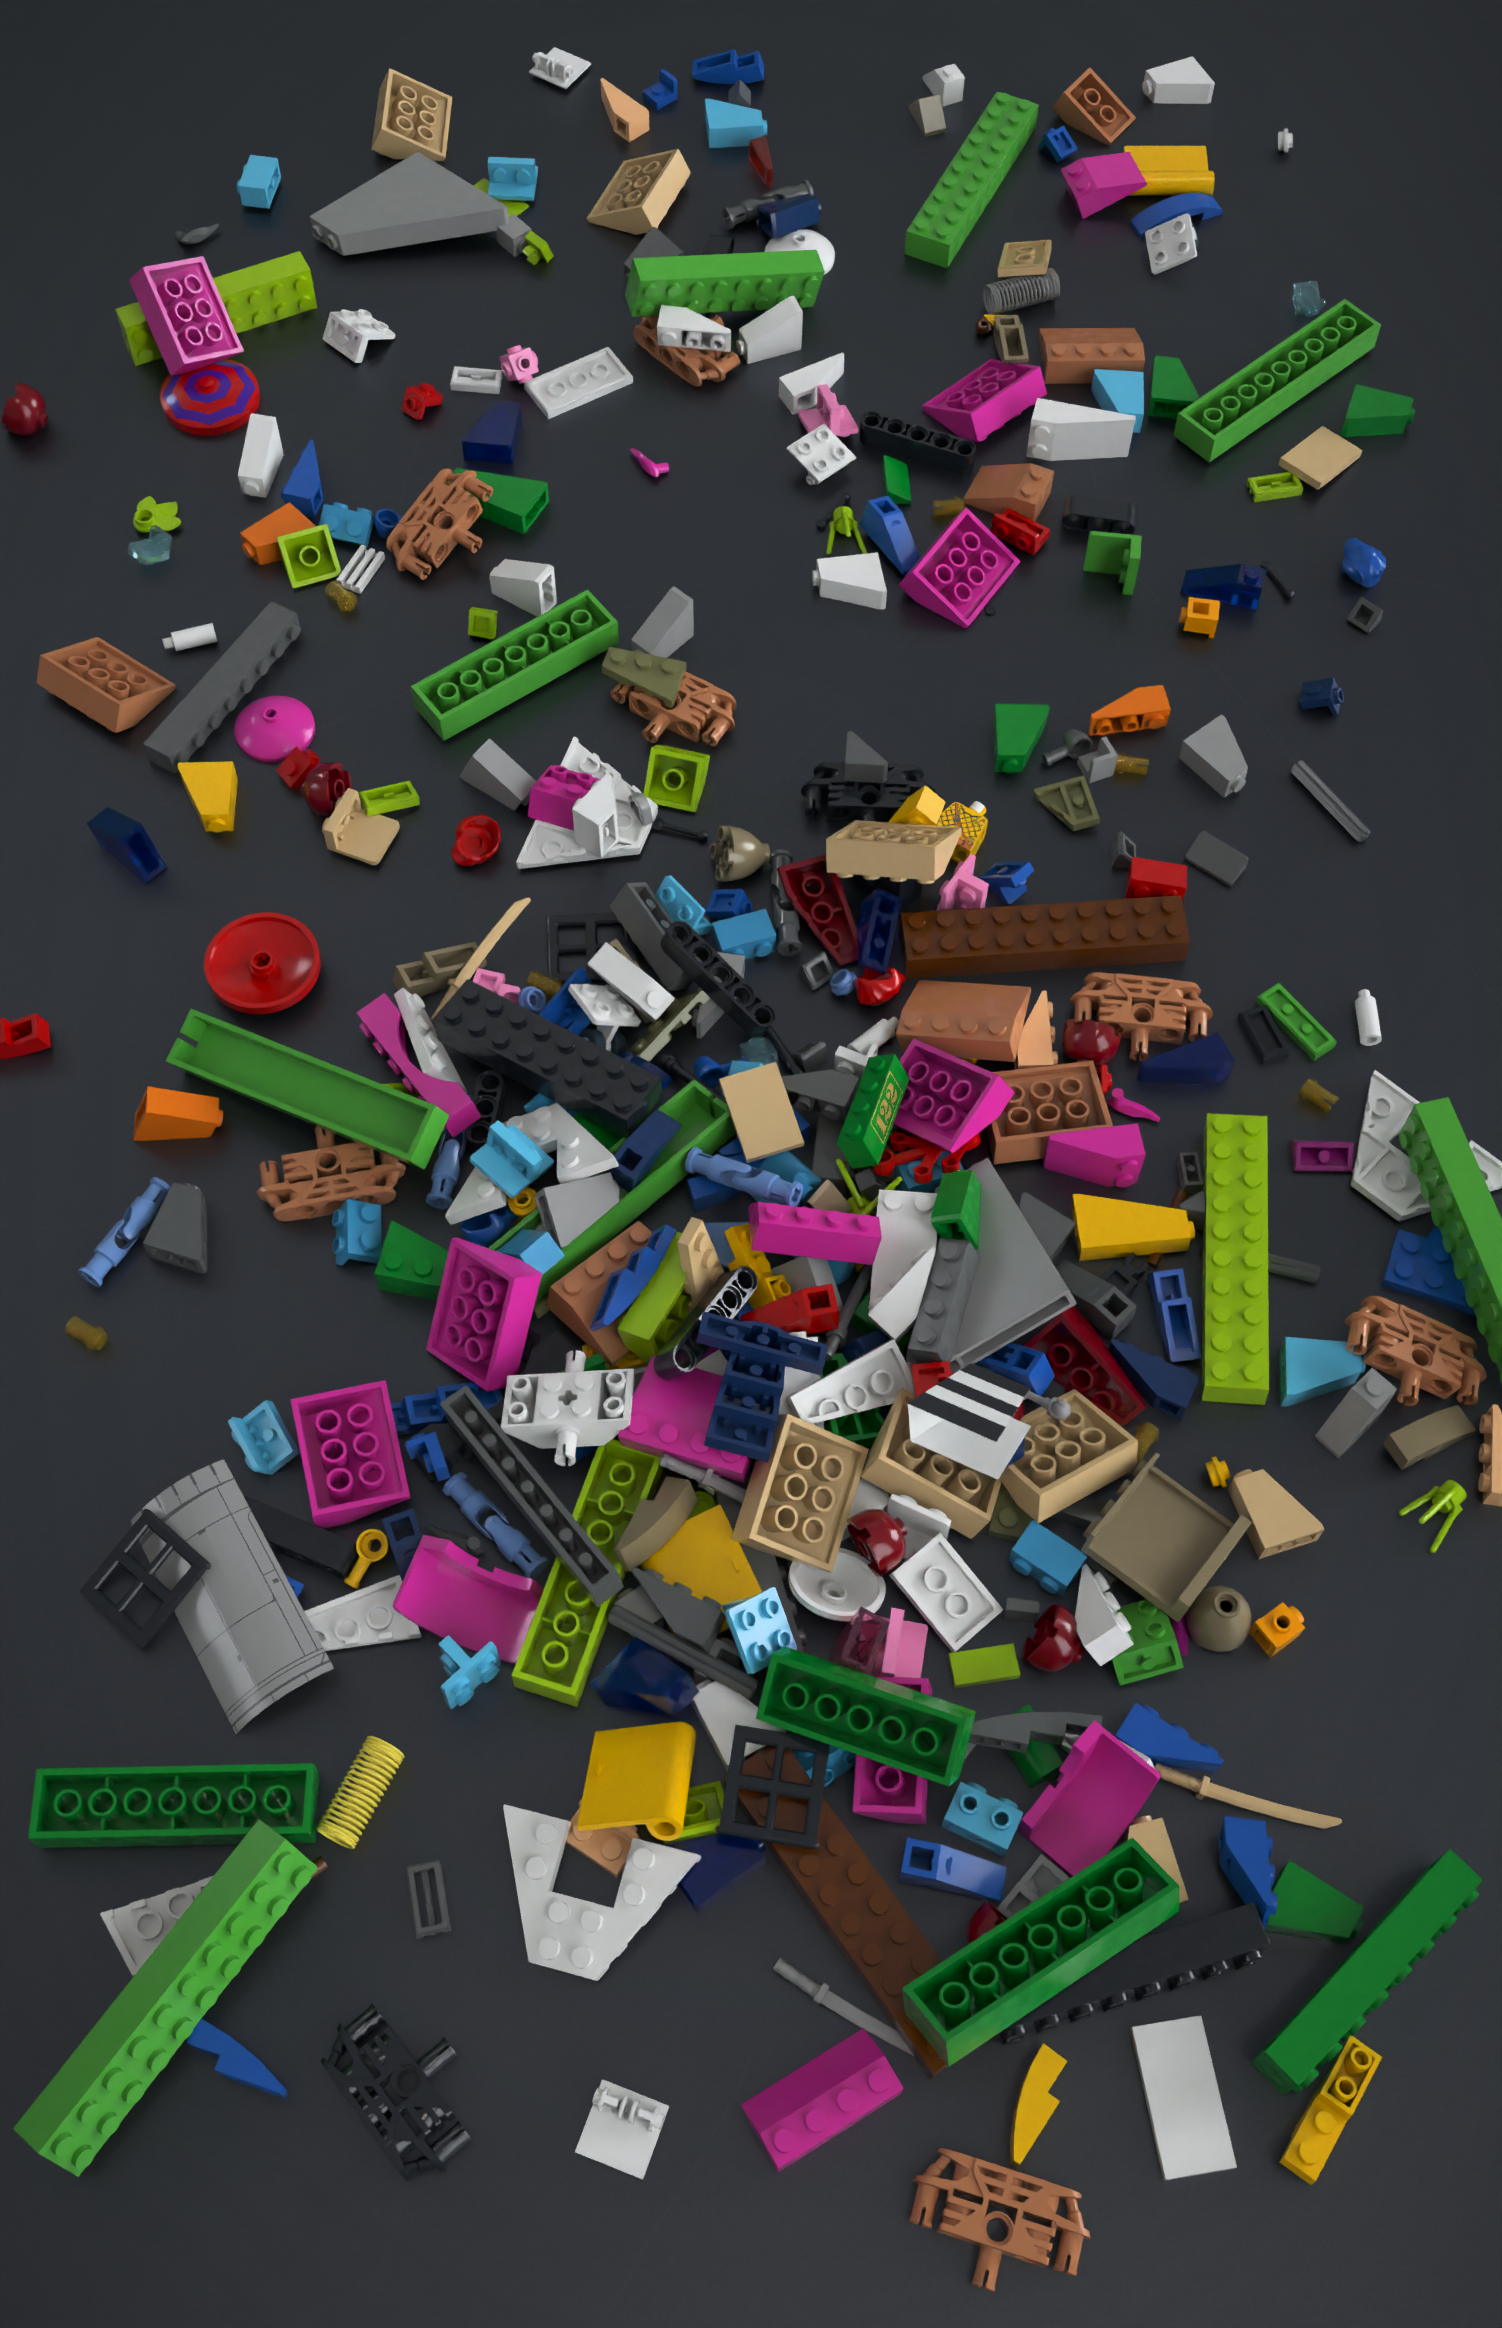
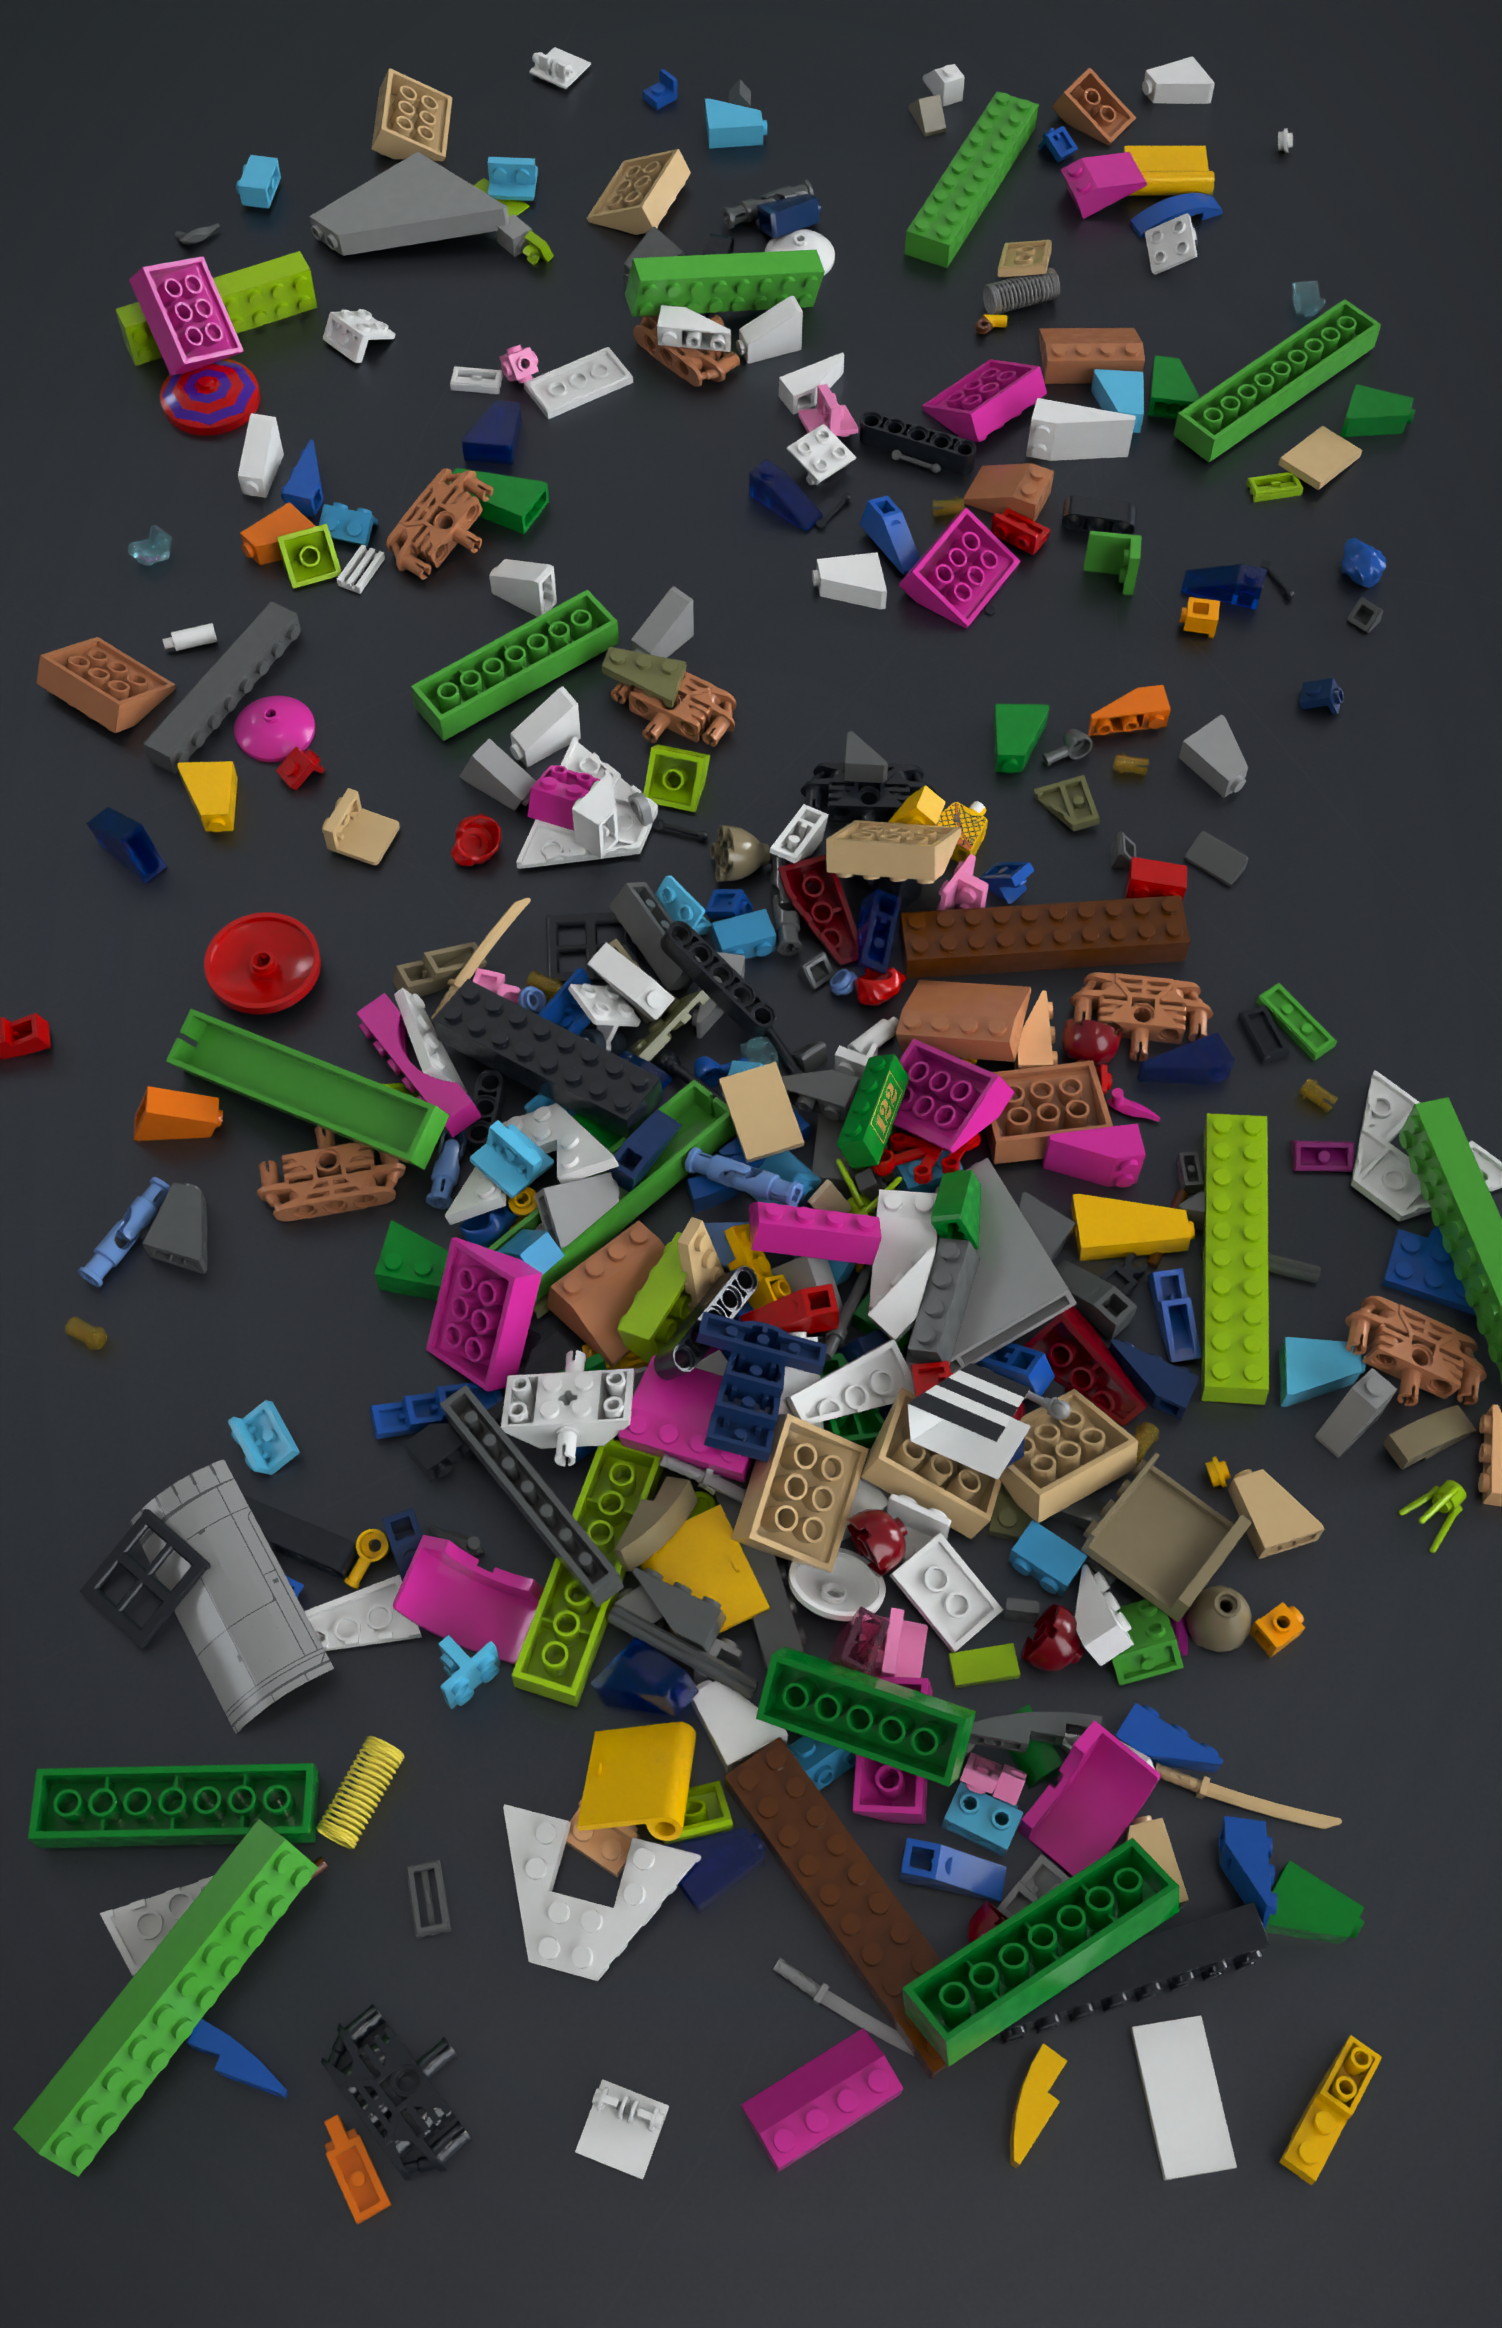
(25, 411): dark red cylinder -> none
(151, 514): lime plate -> none
(325, 786): dark red cylinder -> none
(345, 599): clear yellow pin -> none
(349, 1453): dark pink slope -> none
(355, 2171): none -> orange hinge
(357, 1232): dark azure bracket -> none
(386, 521): blue bar -> none
(389, 798): lime tile -> none
(418, 398): red bracket -> none
(428, 1447): blue bracket -> none
(482, 623): lime tile -> none
(510, 1541): medium blue piece -> none
(546, 729): none -> white slope
(625, 114): light nougat slope -> none
(630, 1281): blue slope -> none
(649, 466): dark pink bar -> none
(729, 68): blue slope -> none
(758, 1628): medium azure bracket -> none
(761, 160): clear red slope -> none
(774, 1787): black window -> none
(781, 494): none -> clear blue slope
(801, 835): none -> white slope
(844, 523): lime plant -> none
(896, 480): green slope -> none
(897, 455): none -> dark grey hinge
(988, 1776): none -> bright pink plate
(1009, 2191): nougat piece -> none
(1010, 339): dark tan slope -> none
(1098, 763): light grey panel -> none
(1330, 801): dark grey axle -> none
(1367, 1018): white cylinder -> none
(1370, 1968): green brick -> none

